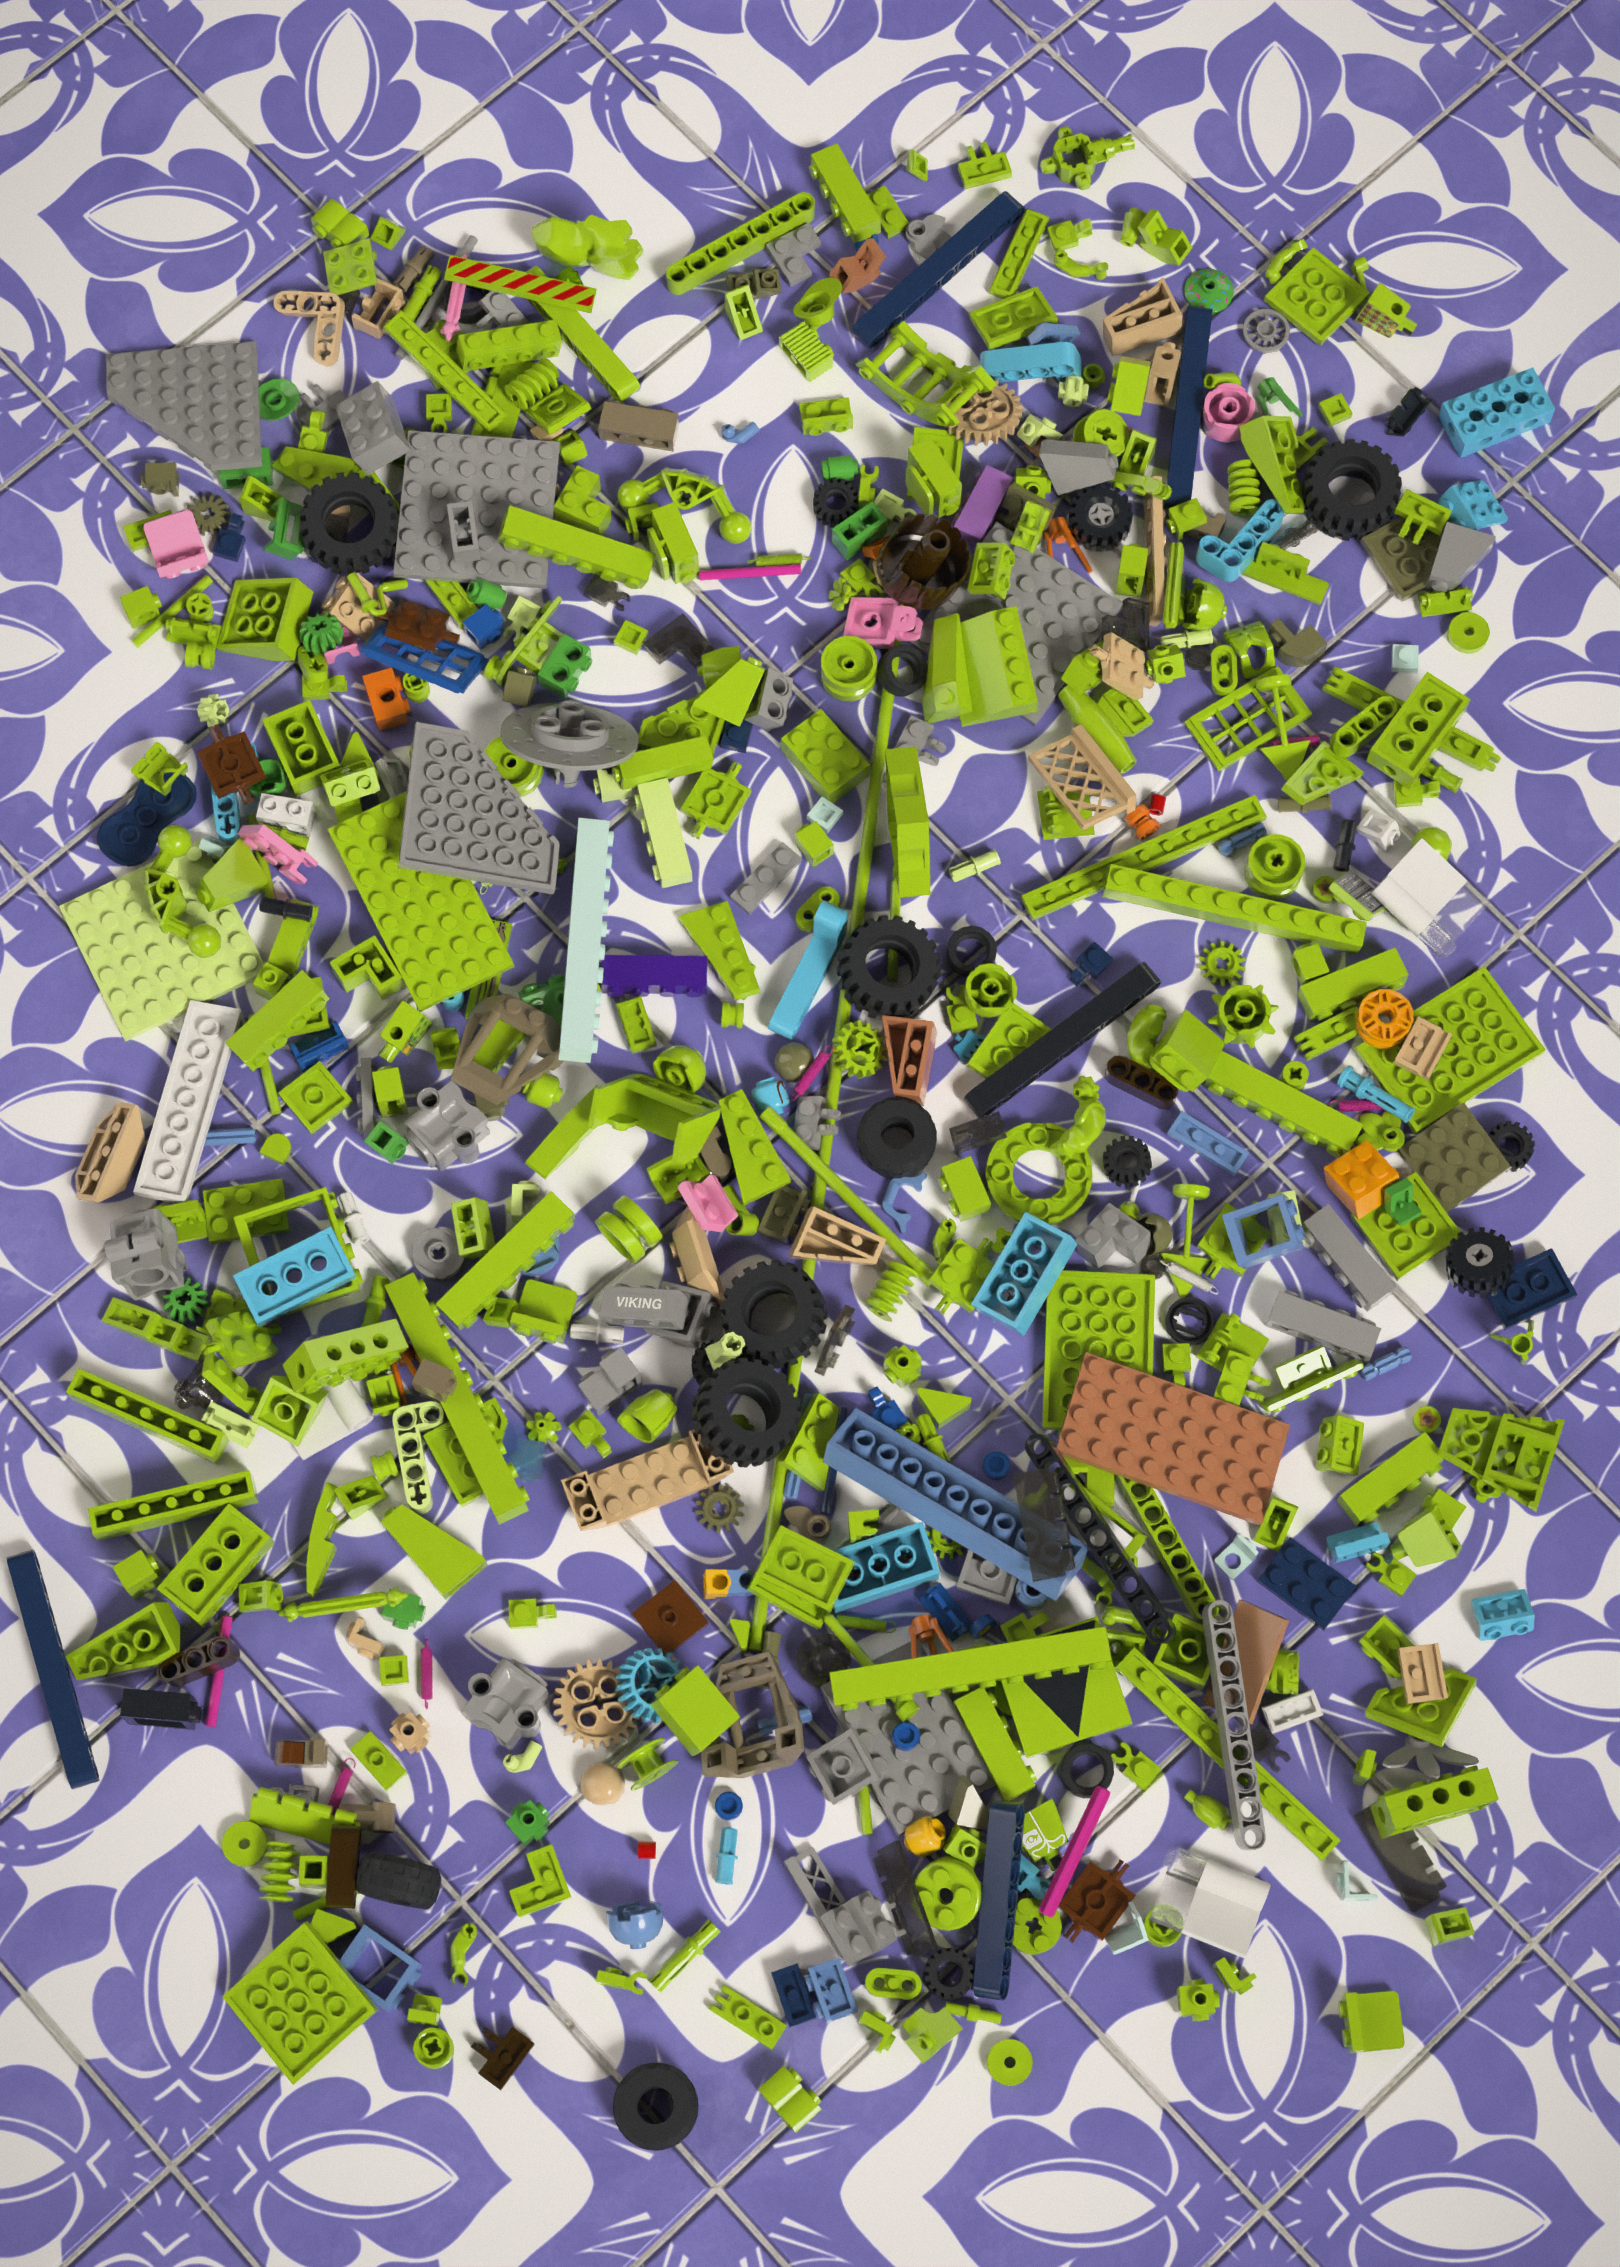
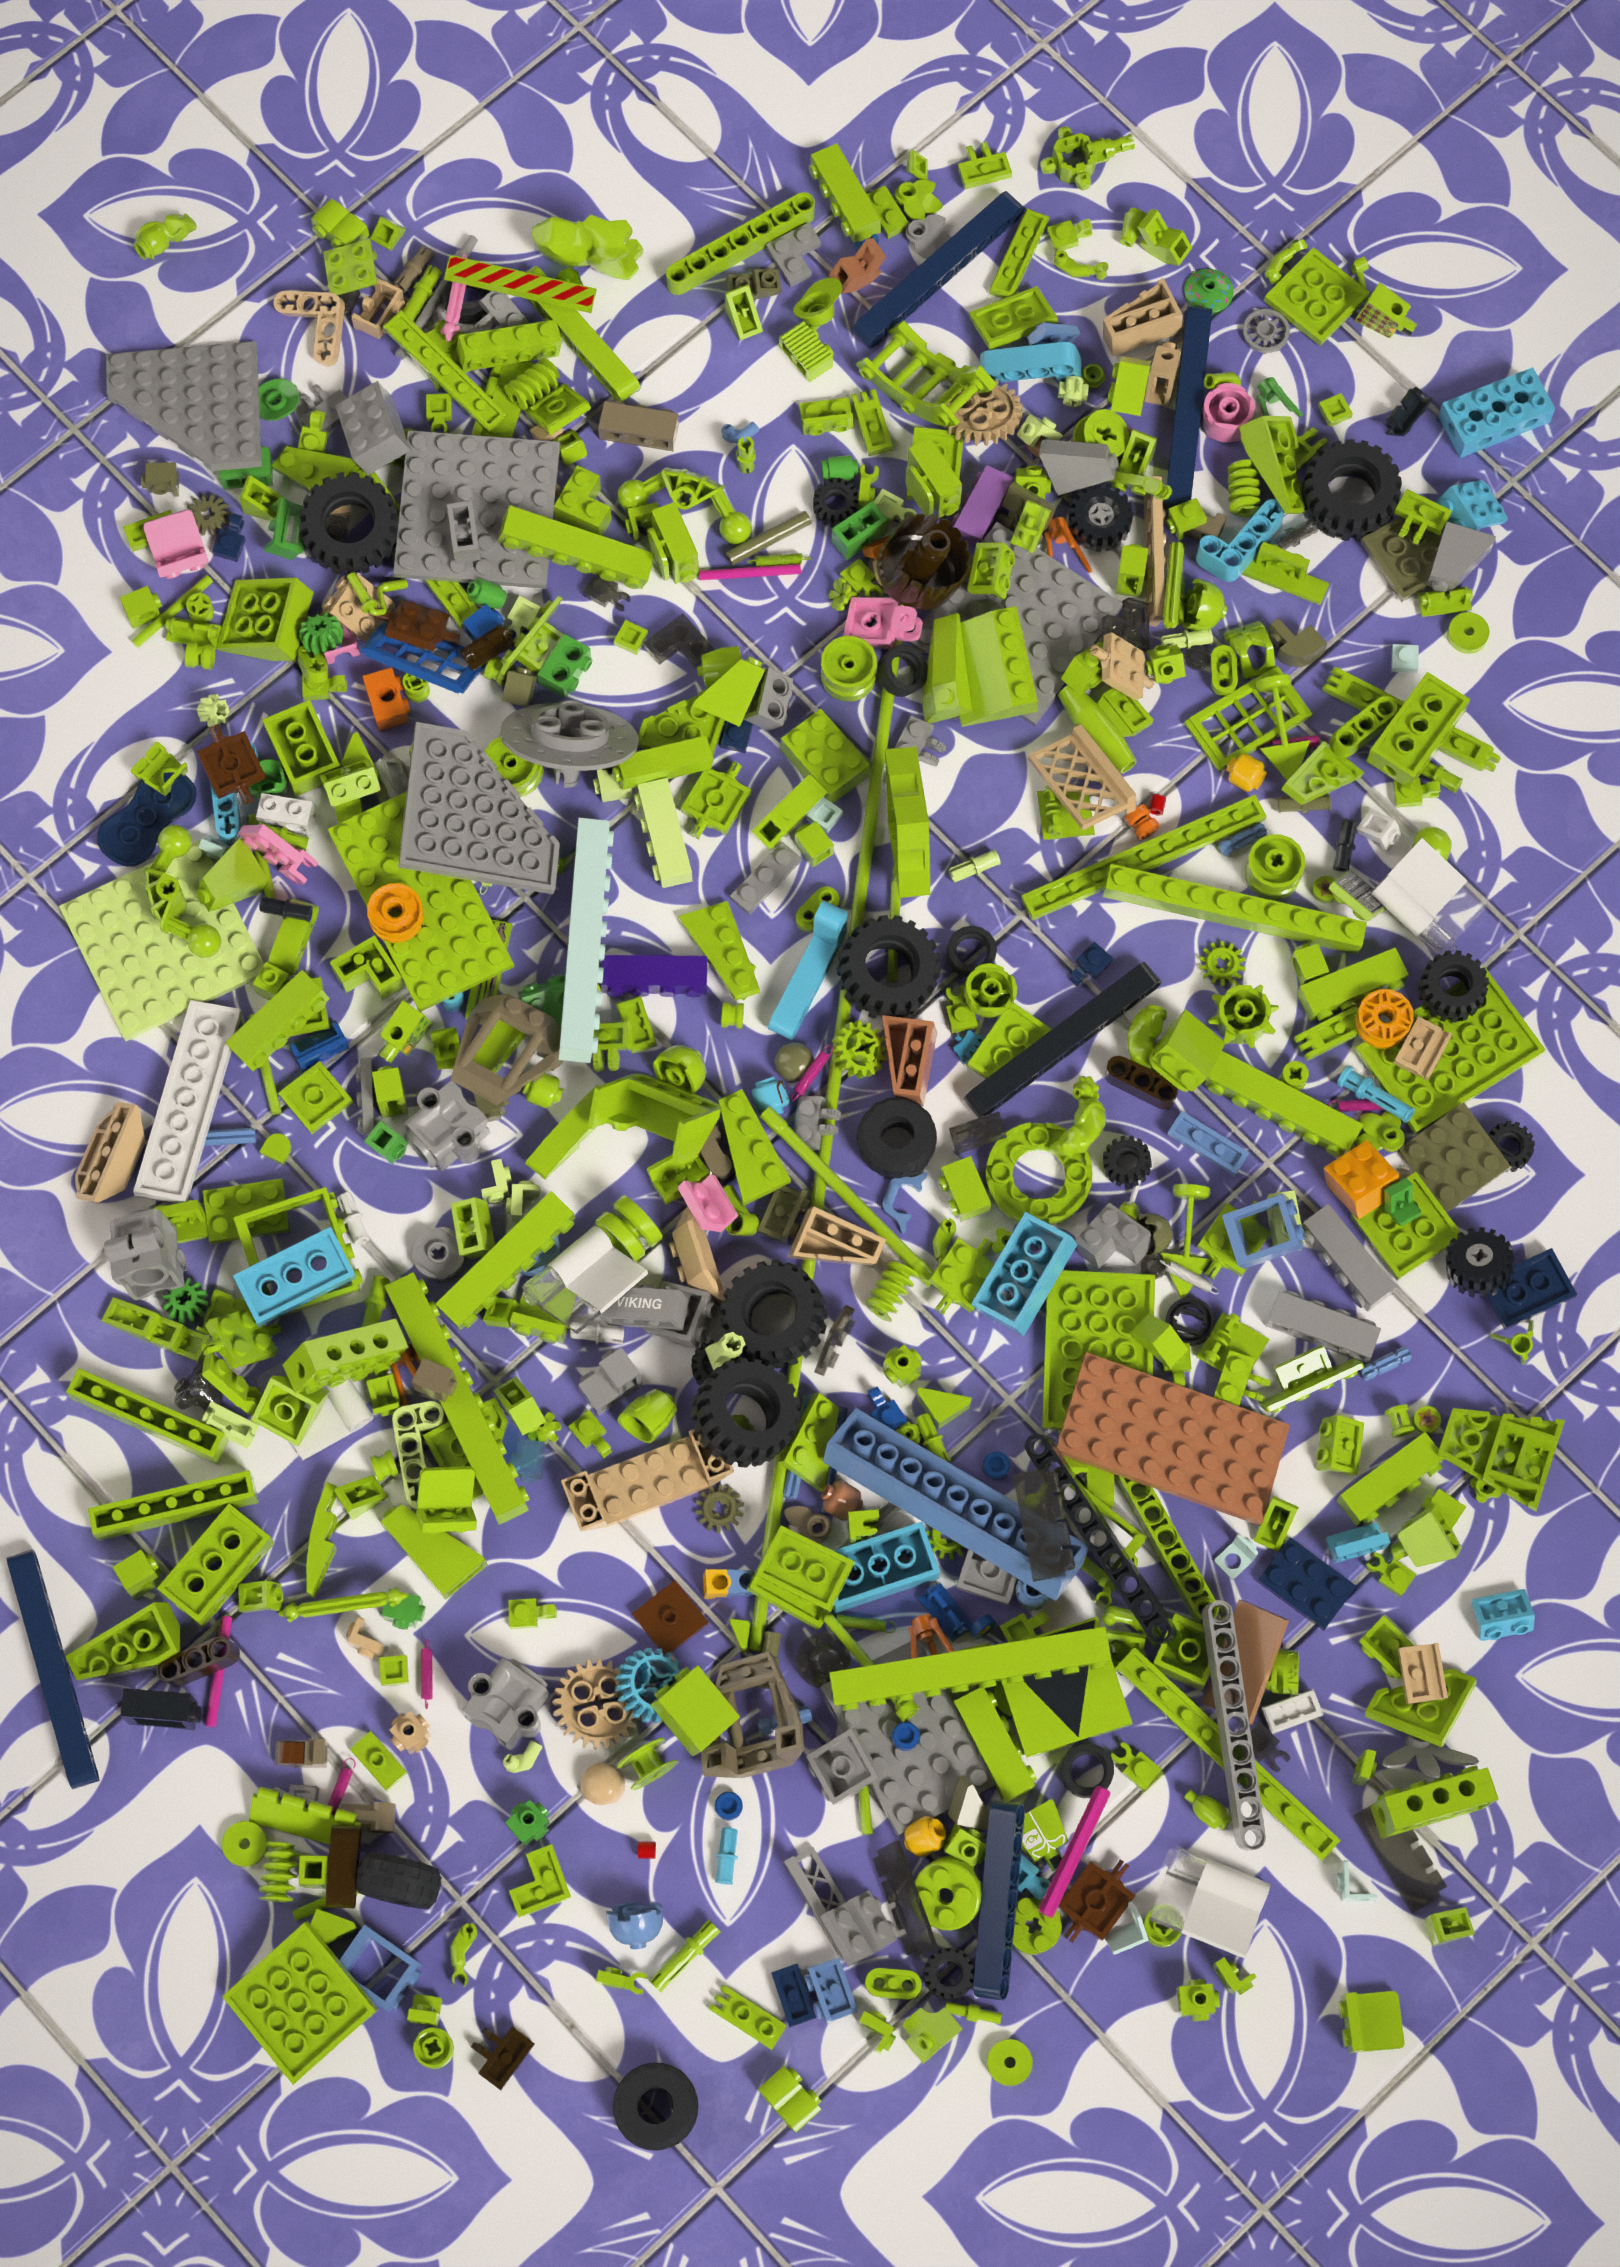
(155, 236): none -> lime animal
(395, 928): none -> light orange wheel
(446, 1500): none -> lime bracket
(487, 647): none -> dark brown hinge
(502, 1177): none -> yellowish green bracket
(519, 1406): none -> lime brick
(583, 1280): none -> white door
(611, 1039): none -> lime hinge
(746, 454): none -> lime pin
(768, 538): none -> olive piece
(790, 812): none -> lime slope
(841, 1499): none -> nougat head
(872, 423): none -> lime hinge
(919, 199): none -> lime plate
(1160, 1340): none -> lime slope
(1246, 772): none -> yellow head
(1406, 1428): none -> lime bush
(1462, 968): none -> black tyre

